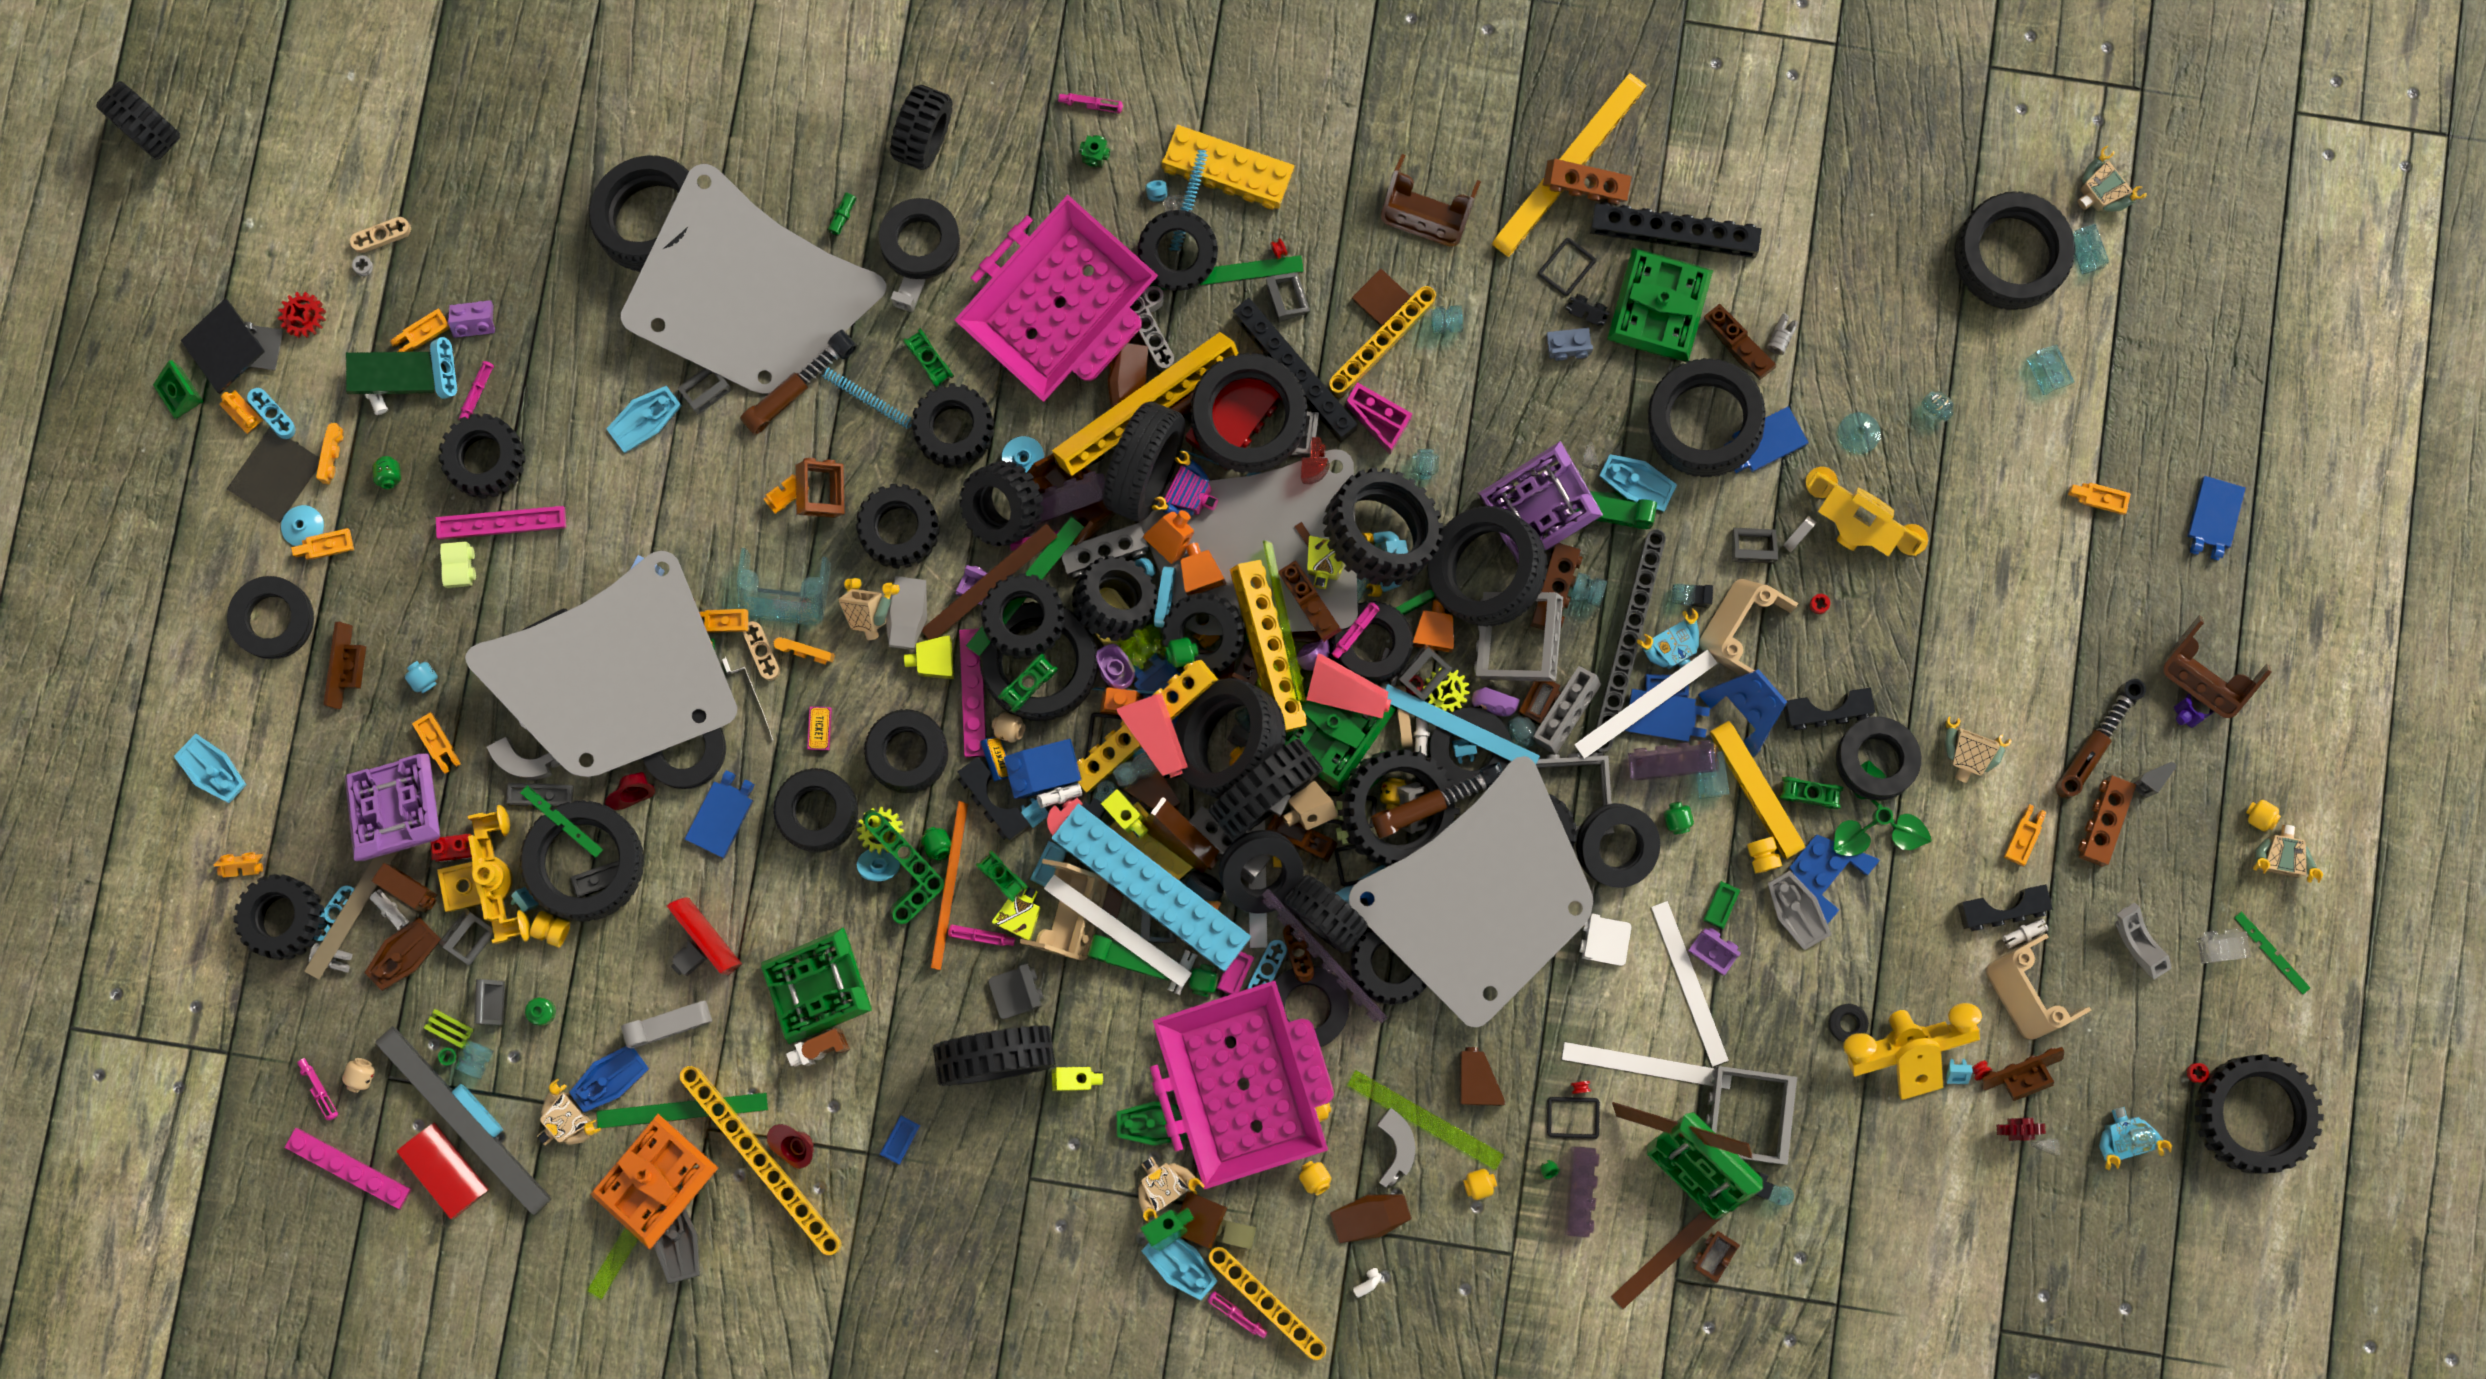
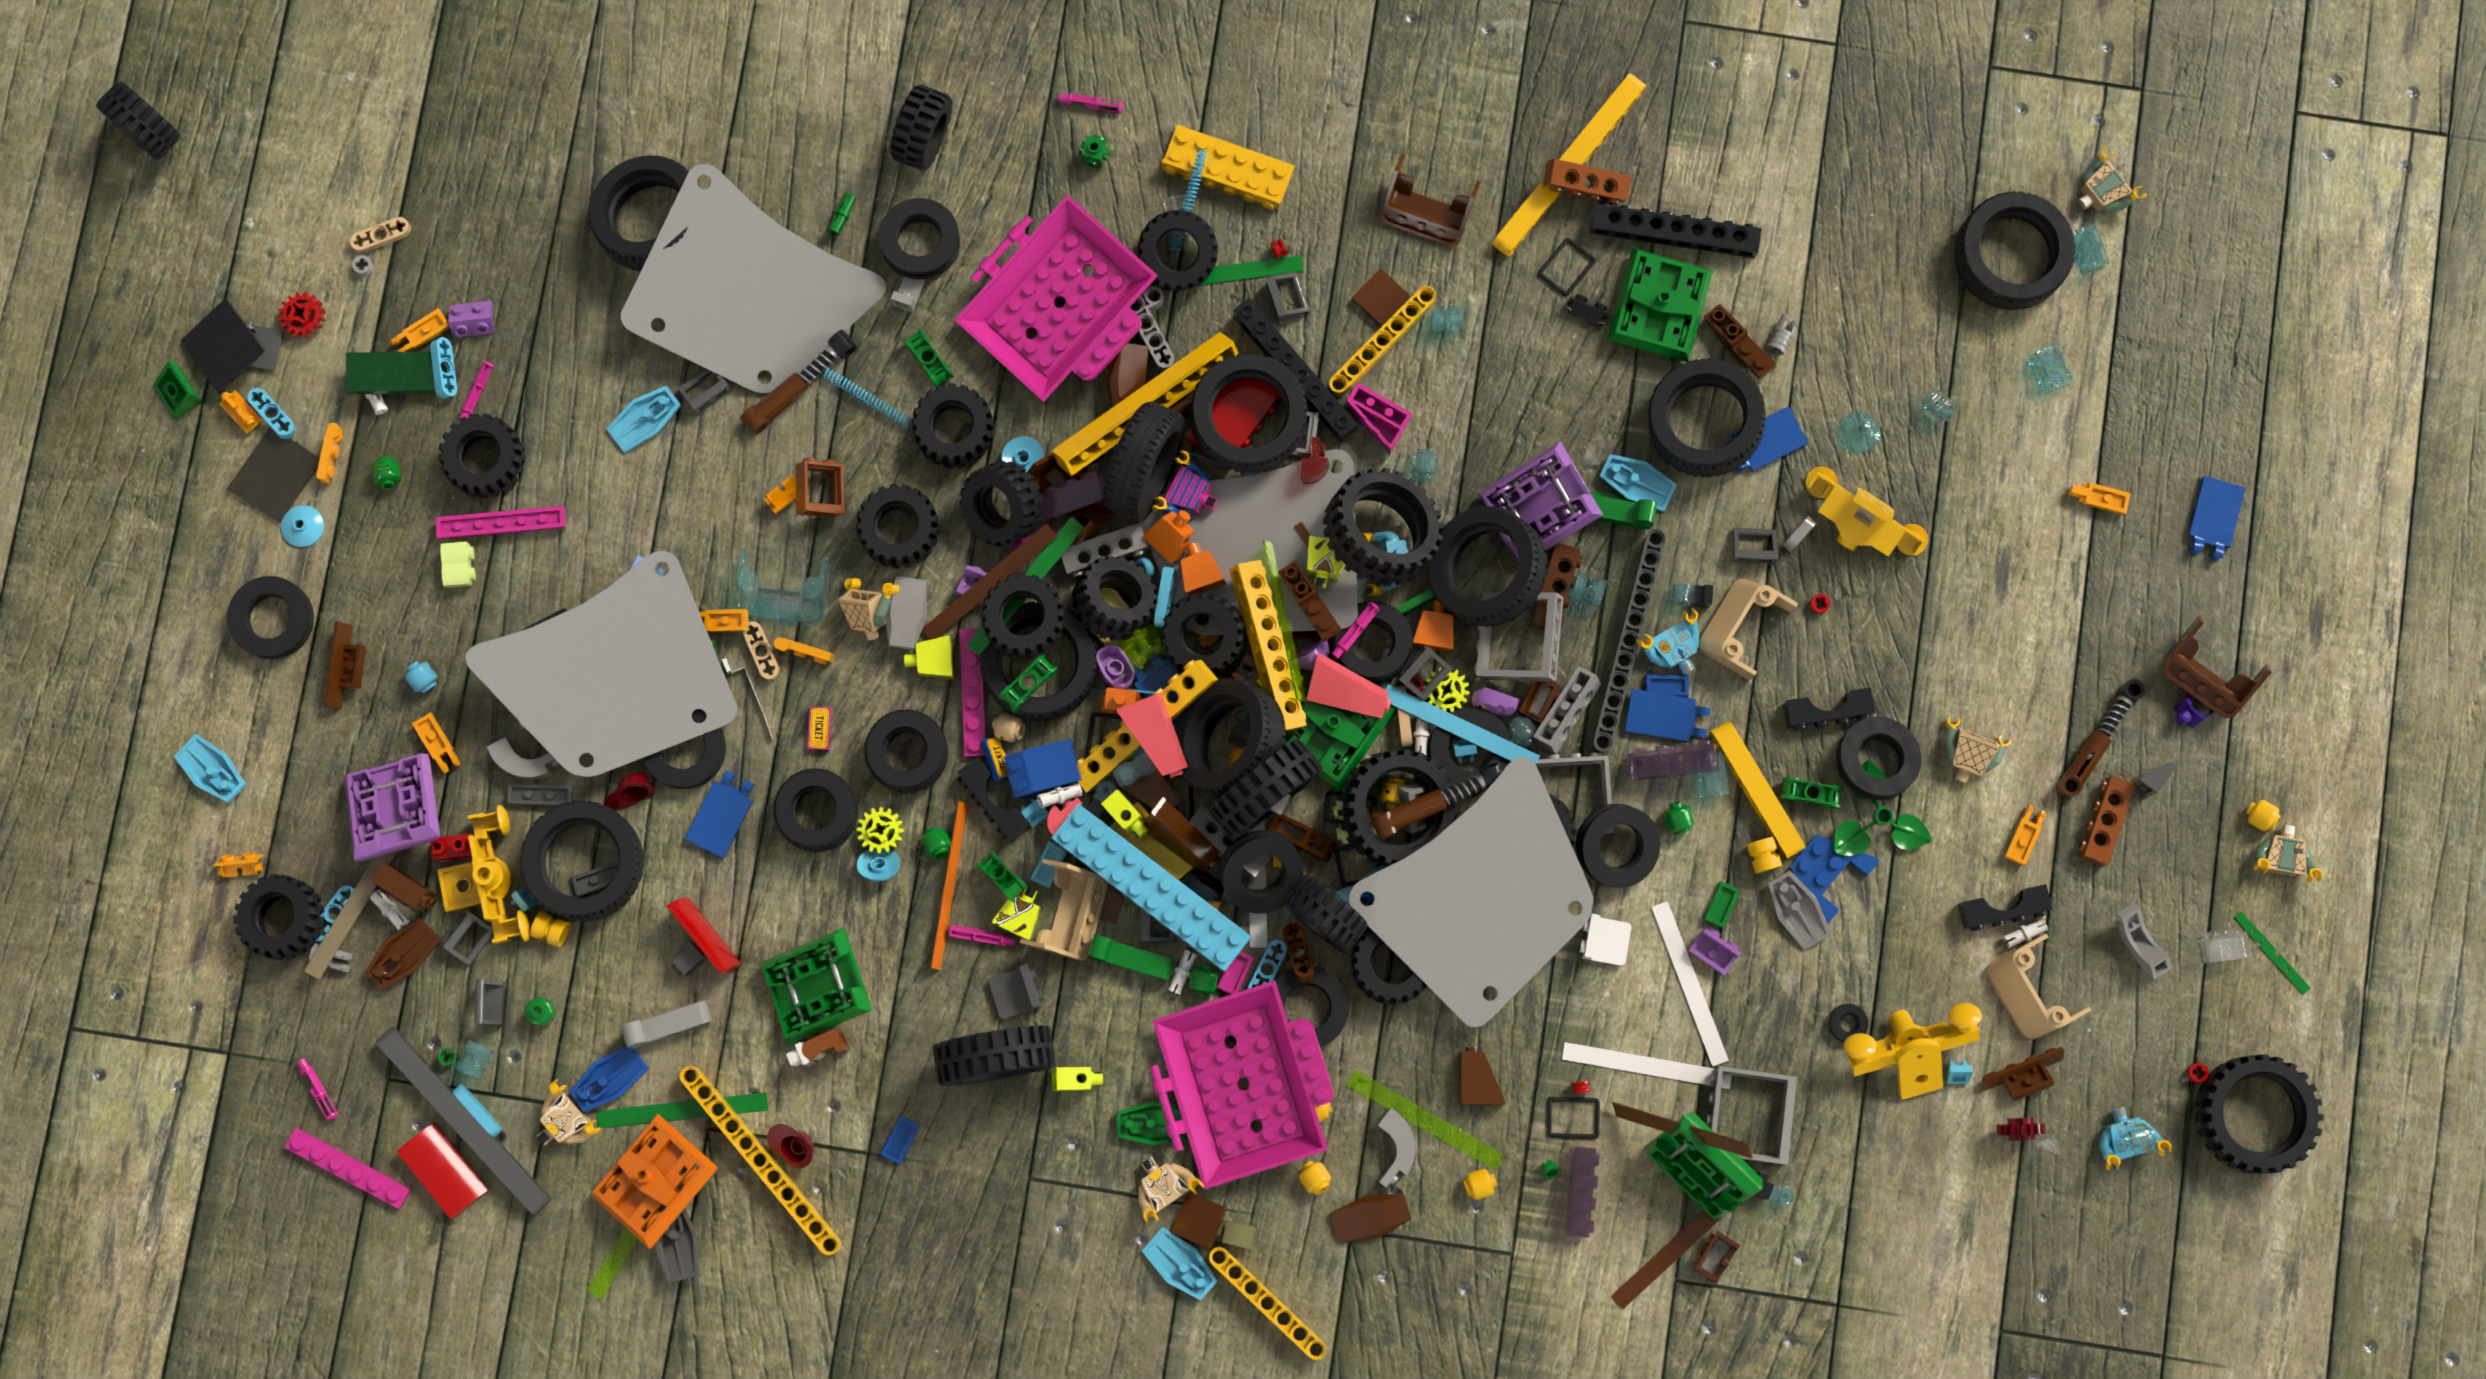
(324, 545): light orange hinge -> none
(358, 1075): tan head -> none
(432, 1019): lime tile -> none
(559, 819): green piece -> none
(907, 862): green beam -> none
(1118, 930): white piece -> none
(1156, 188): medium azure tile -> none
(1159, 1231): green torso -> none
(1181, 652): green head -> none
(1237, 1315): dark pink piece -> none
(1310, 807): tan torso -> none
(1329, 964): clear purple plate -> none
(1369, 1285): white arm -> none
(1569, 343): sand blue bracket -> none
(1645, 704): white piece -> none
(1755, 700): blue wing -> none
(1980, 1070): red bush -> none

